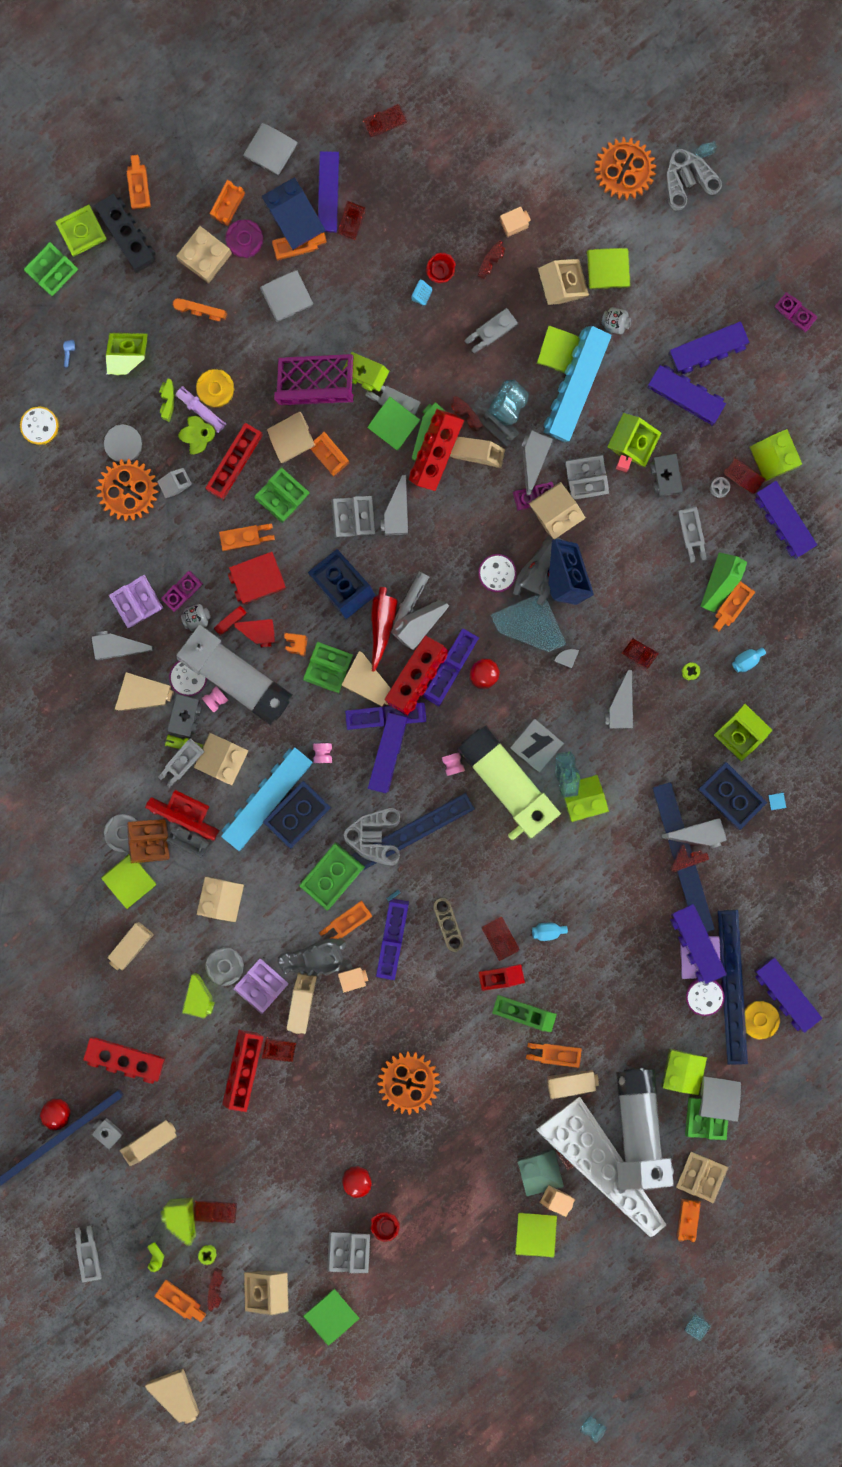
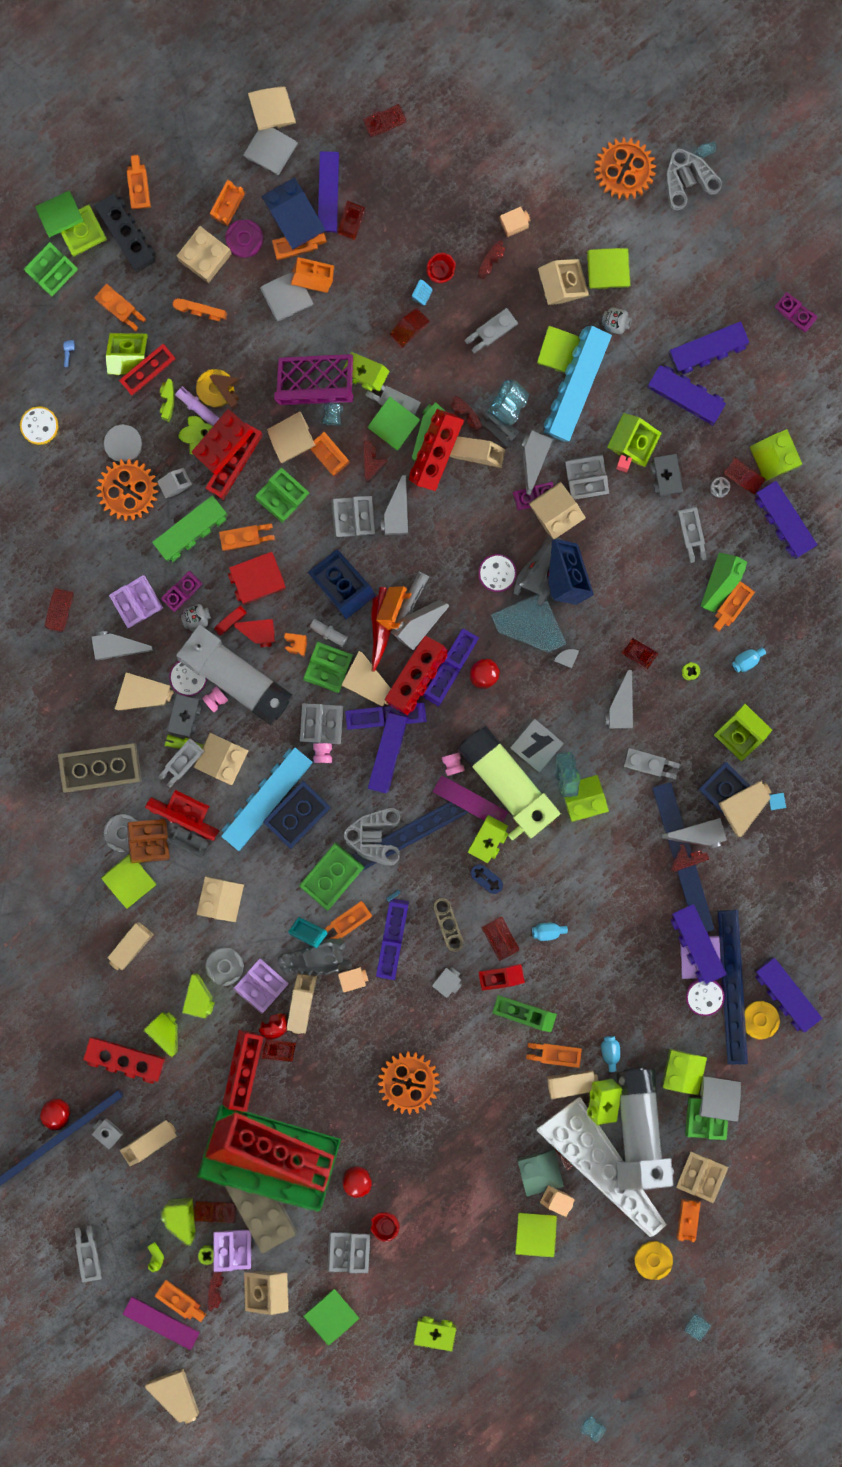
(58, 610): none -> clear red slope
(59, 213): none -> bright green slope
(99, 768): none -> dark tan brick
(118, 306): none -> orange hinge
(147, 369): none -> red brick
(161, 1323): none -> magenta tile
(164, 1032): none -> lime slope
(190, 528): none -> bright green brick
(222, 441): none -> red plate
(224, 384): none -> reddish brown slope
(231, 1250): none -> lavender slope
(264, 1218): none -> dark tan brick
(269, 1158): none -> piece
(271, 108): none -> tan slope
(275, 1027): none -> red hair
(307, 932): none -> teal tile
(312, 275): none -> orange hinge
(321, 723): none -> light grey slope
(328, 632): none -> light grey pin
(332, 414): none -> clear light blue wheel
(372, 467): none -> clear red slope
(391, 606): none -> orange hinge
(409, 327): none -> clear red slope
(425, 1337): none -> lime brick
(448, 982): none -> light grey brick
(468, 800): none -> magenta slope
(484, 883): none -> dark blue beam
(491, 829): none -> lime brick
(604, 1101): none -> lime brick
(610, 1052): none -> medium azure plant
(649, 763): none -> light grey hinge
(653, 1260): none -> yellow tile
(745, 806): none -> tan slope

